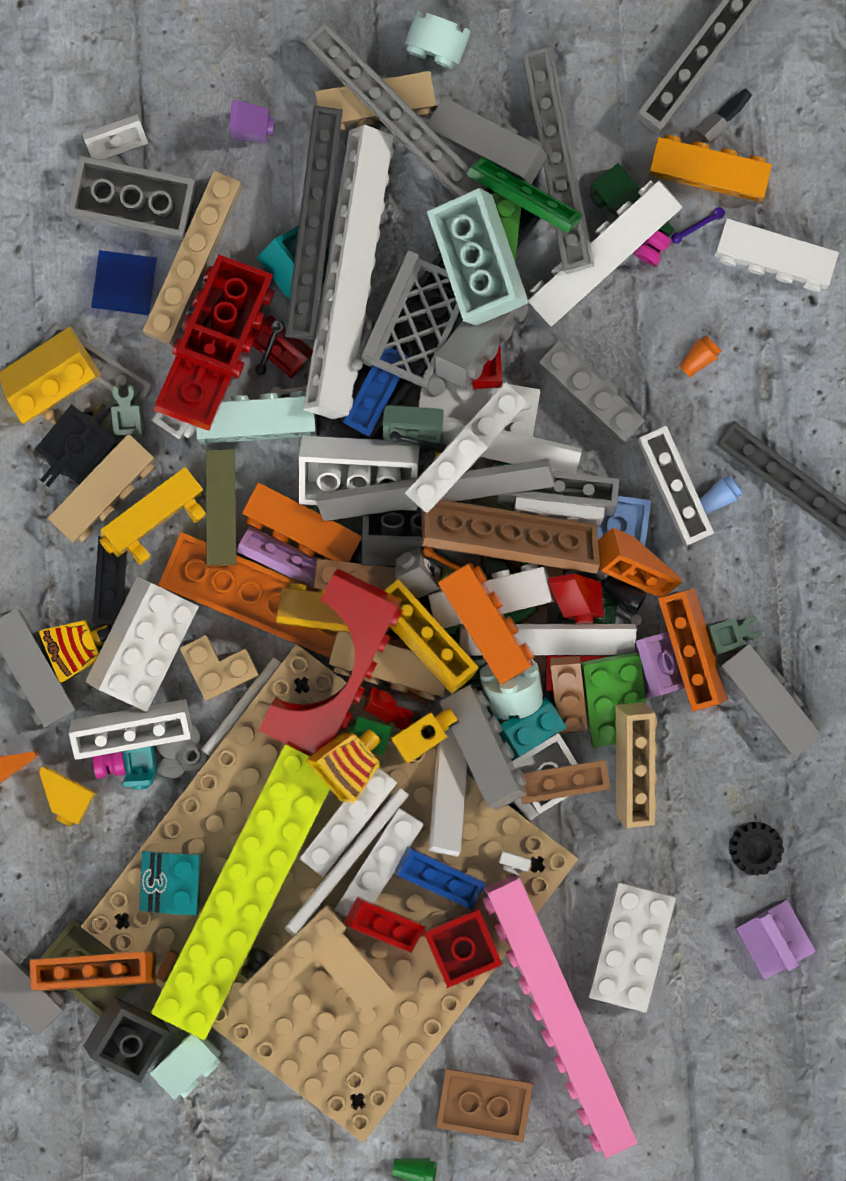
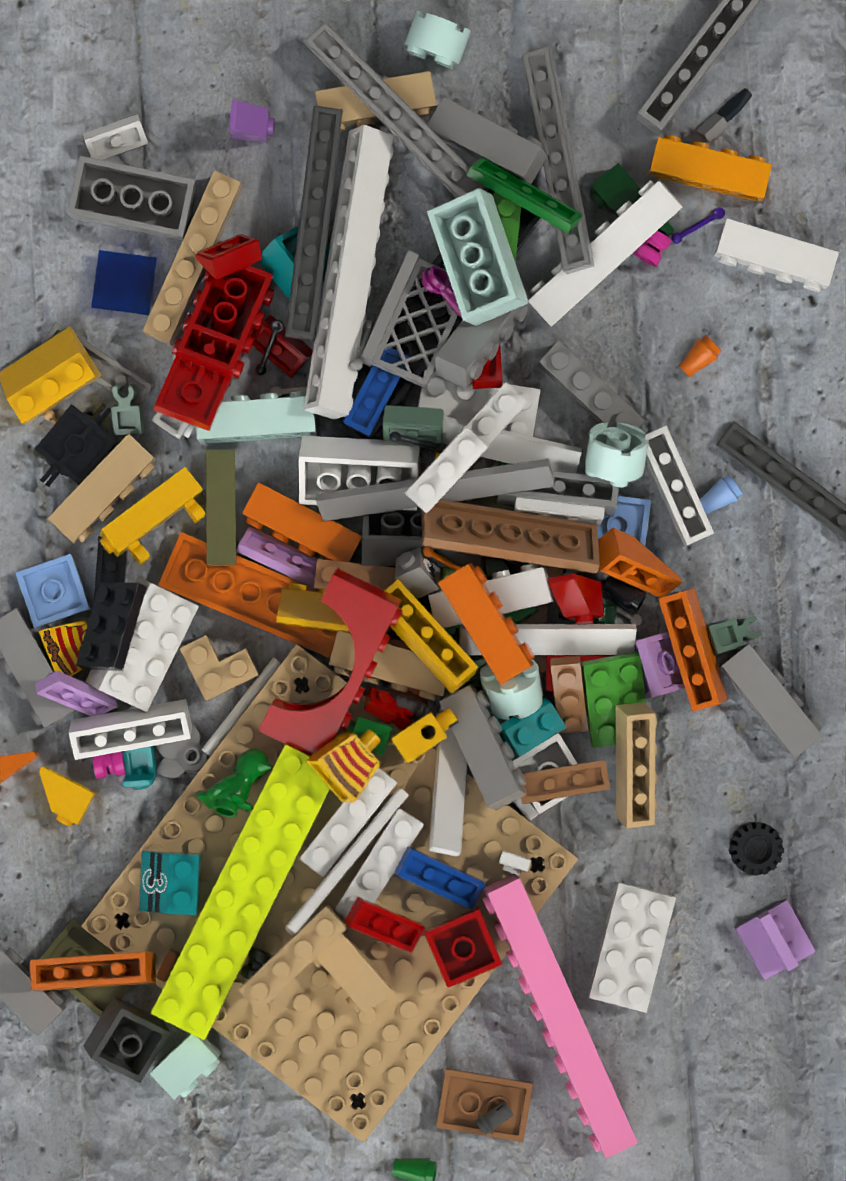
(53, 590): none -> light blue plate
(75, 694): none -> lavender plate
(111, 626): none -> black plate
(230, 255): none -> red slope
(233, 791): none -> green animal
(437, 281): none -> magenta plate
(494, 1118): none -> dark grey pin
(616, 453): none -> light aqua brick

